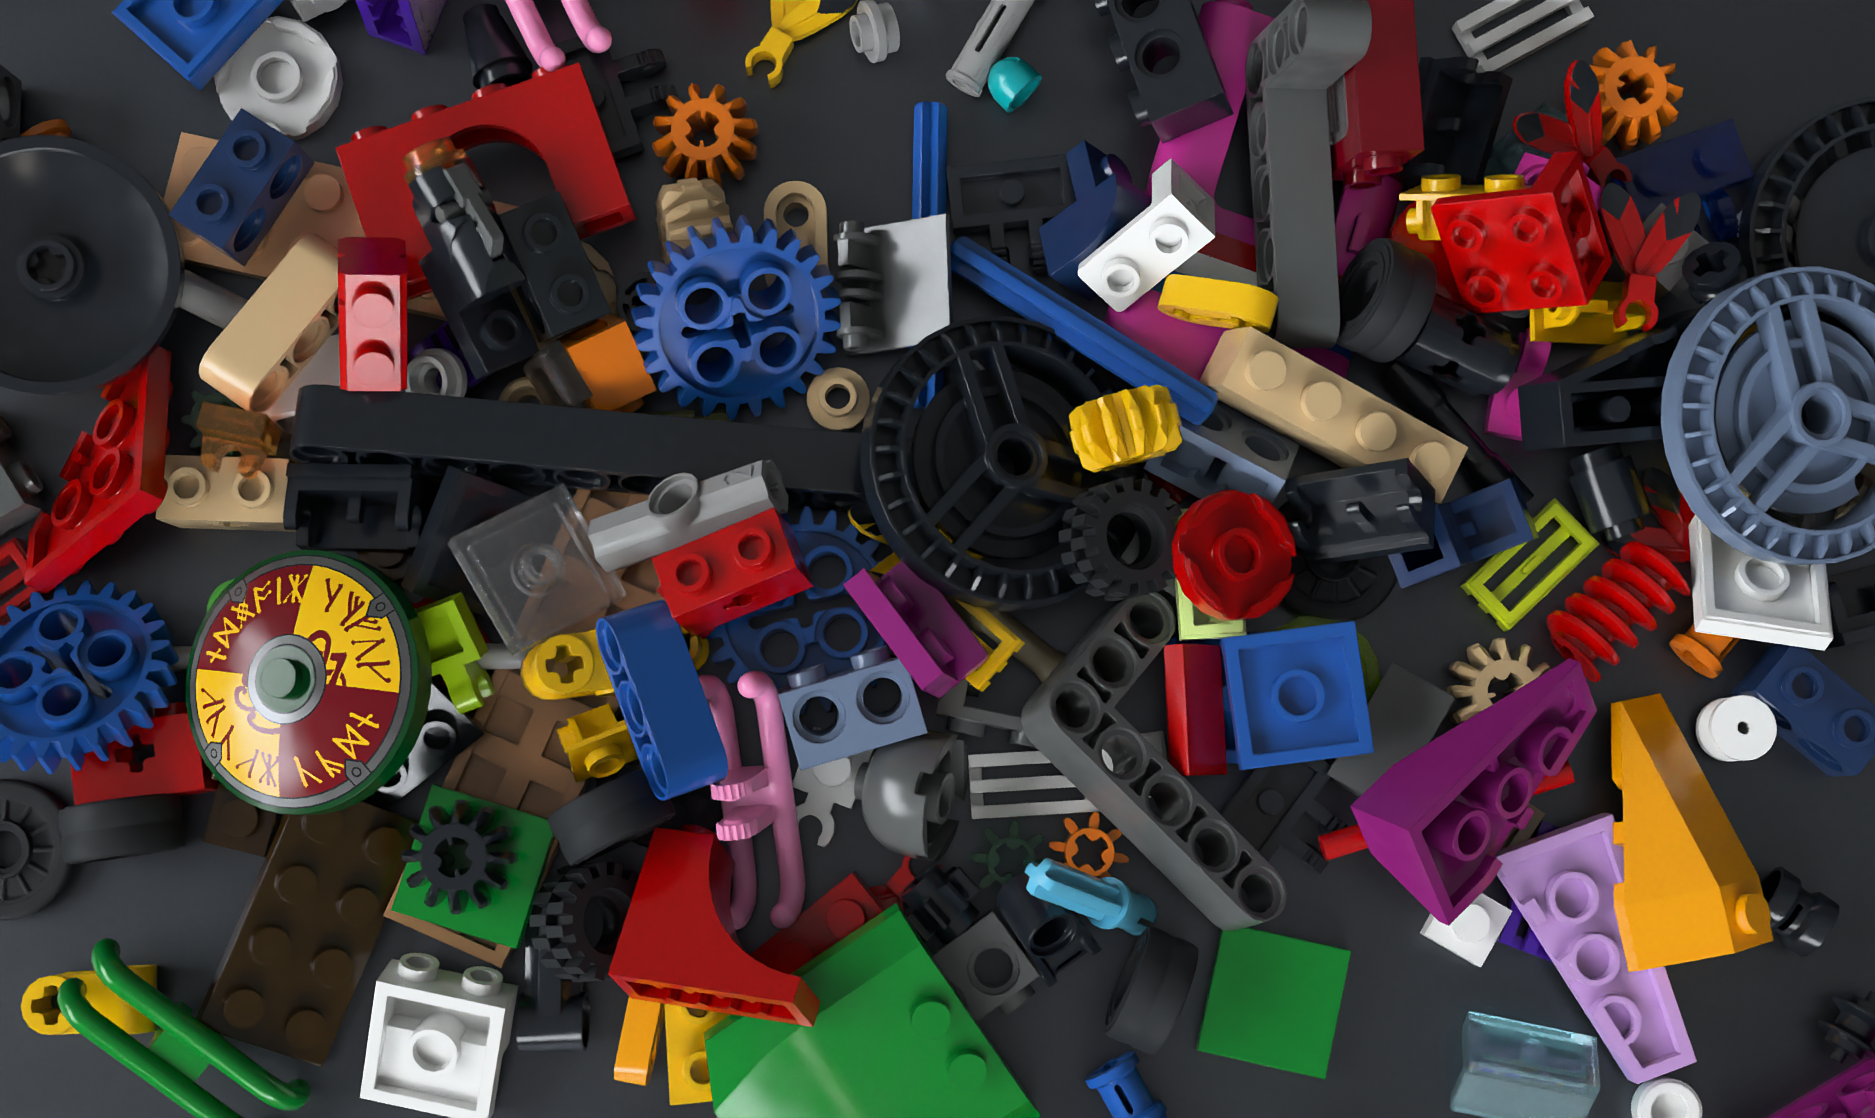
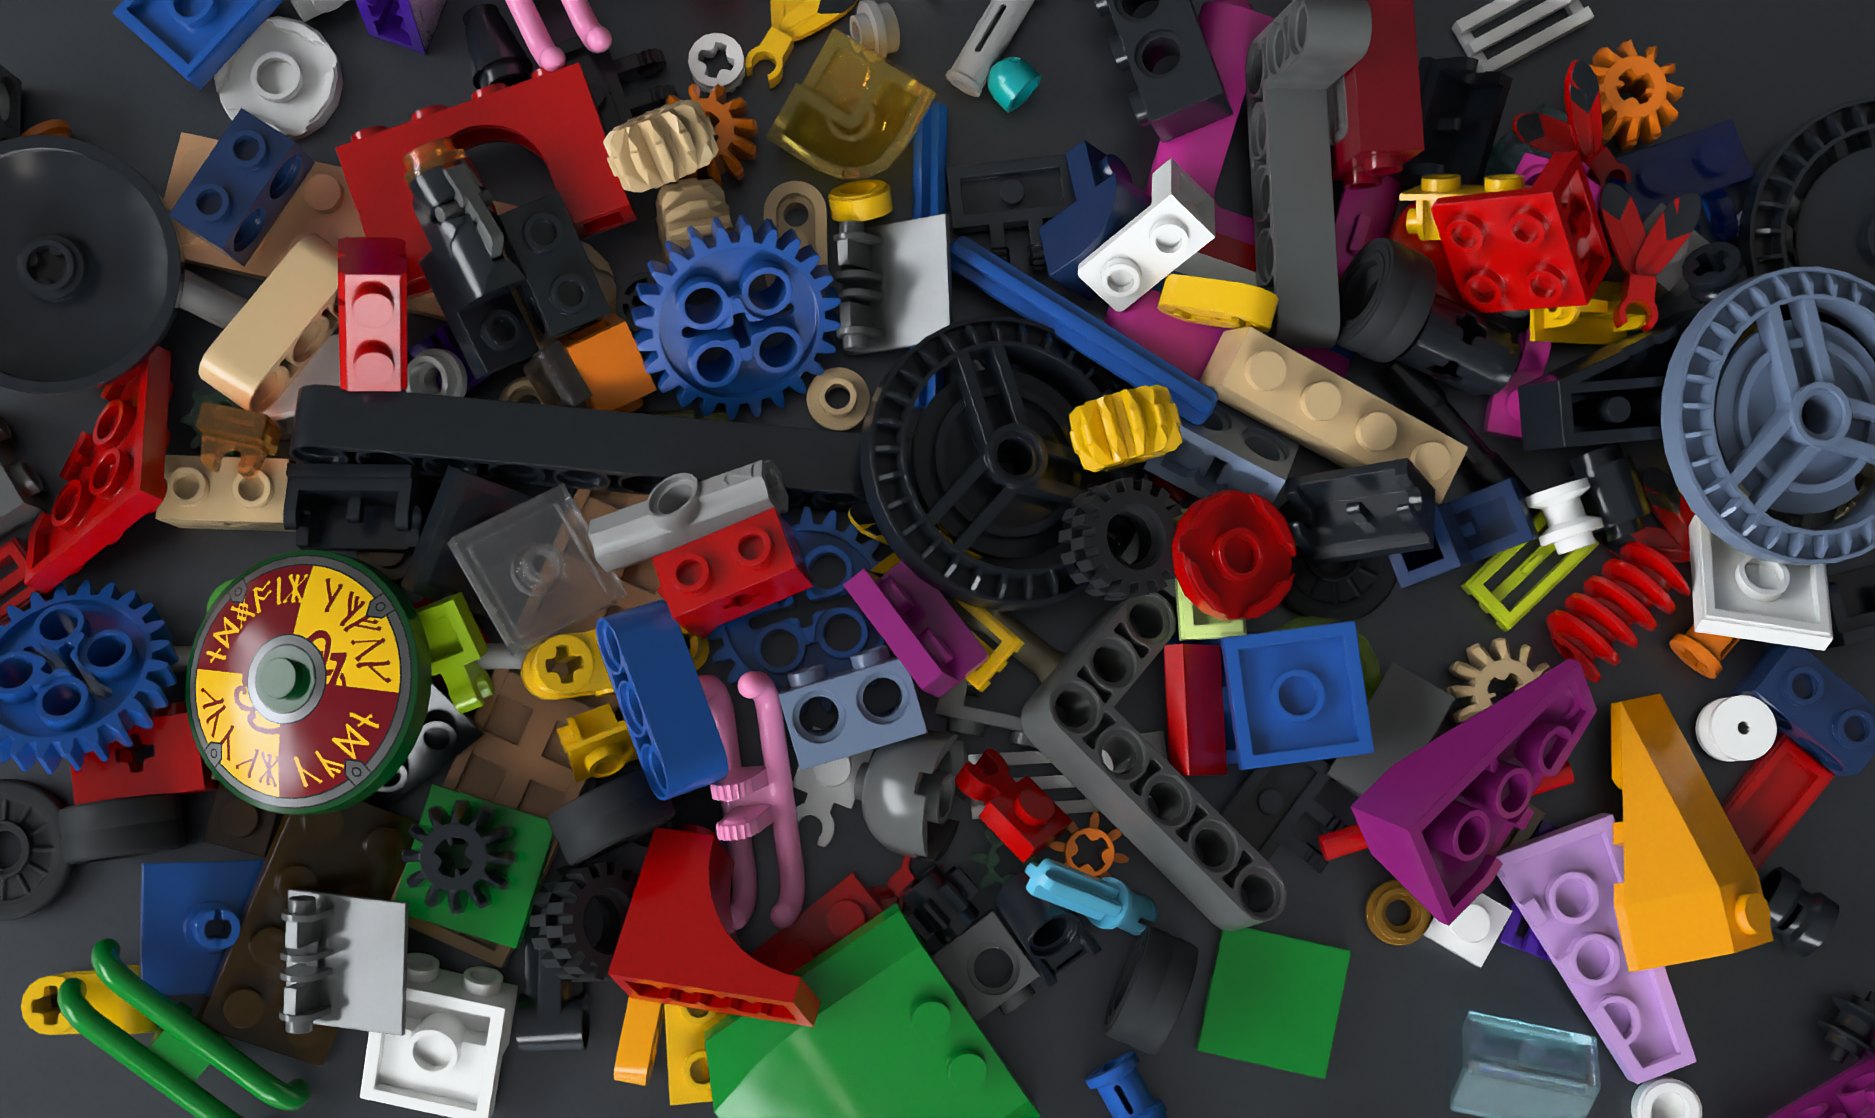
(190, 920): none -> blue tile
(344, 962): none -> hinge
(661, 146): none -> tan gear
(707, 47): none -> white bush
(852, 111): none -> clear yellow brick
(860, 200): none -> yellow tile
(1014, 810): none -> red plate
(1410, 929): none -> pearl gold plate
(1566, 519): none -> white wheel
(1774, 797): none -> red tile

